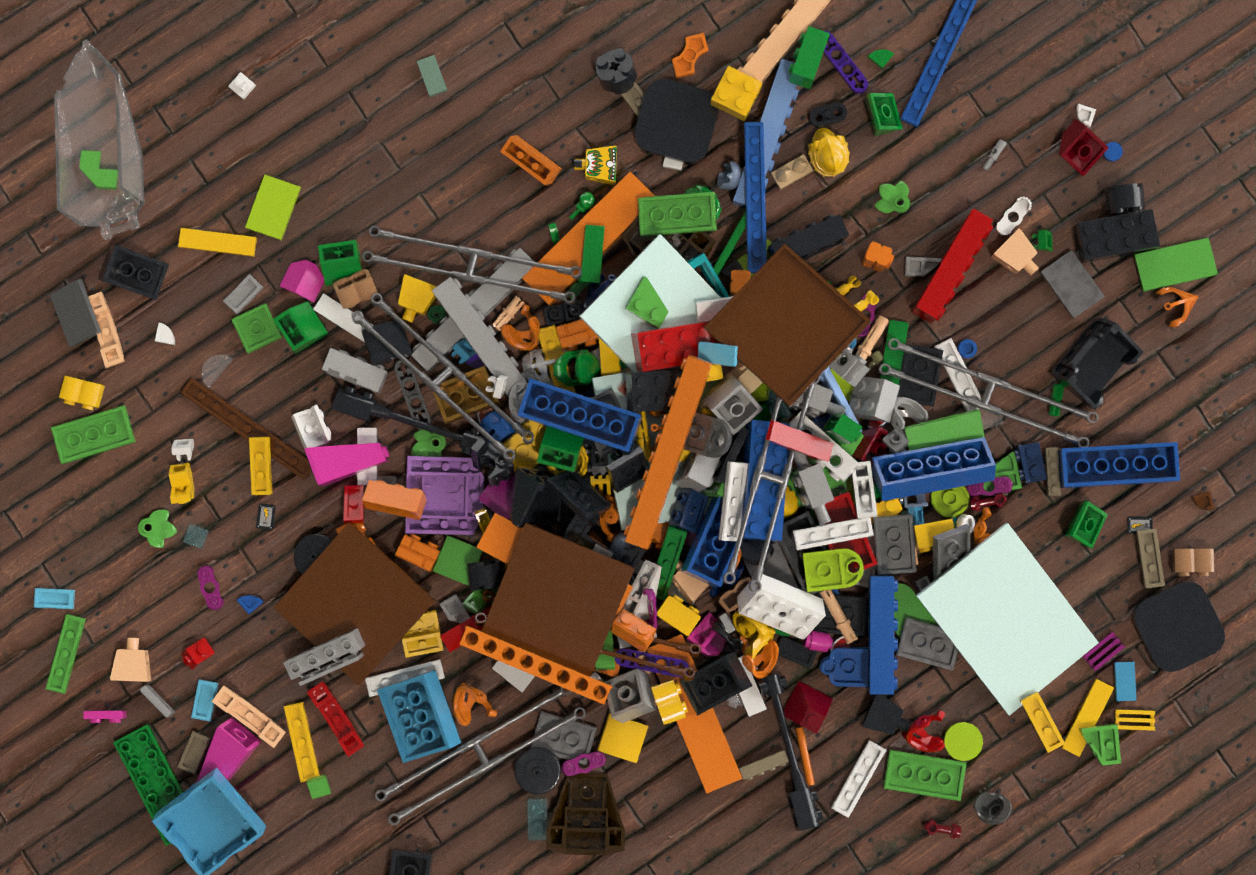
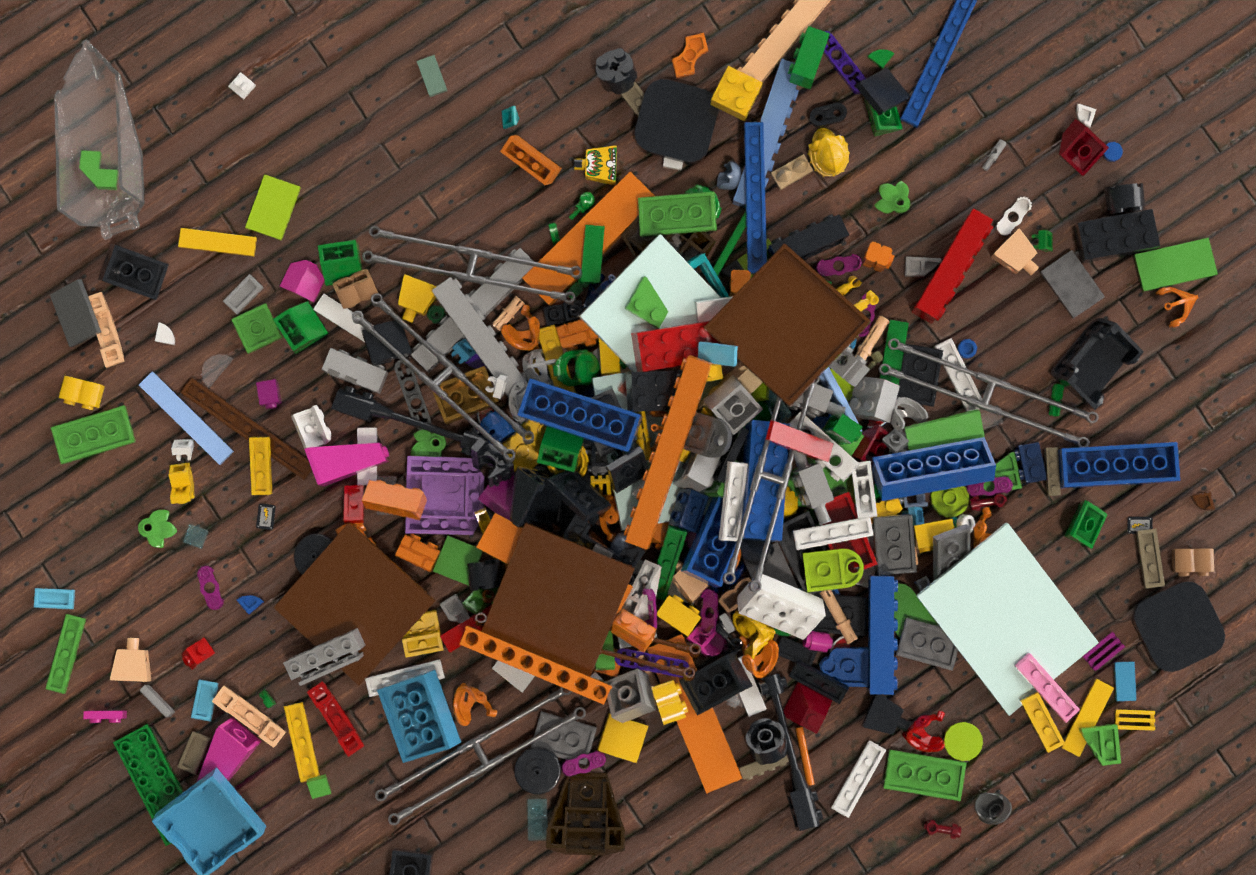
(186, 418): none -> light blue tile
(268, 393): none -> magenta brick
(268, 700): none -> green tile
(509, 117): none -> teal slope
(708, 625): none -> magenta piece
(766, 741): none -> black brick
(818, 681): none -> black tile
(851, 263): none -> magenta piece
(883, 91): none -> black tile
(1047, 687): none -> bright pink tile

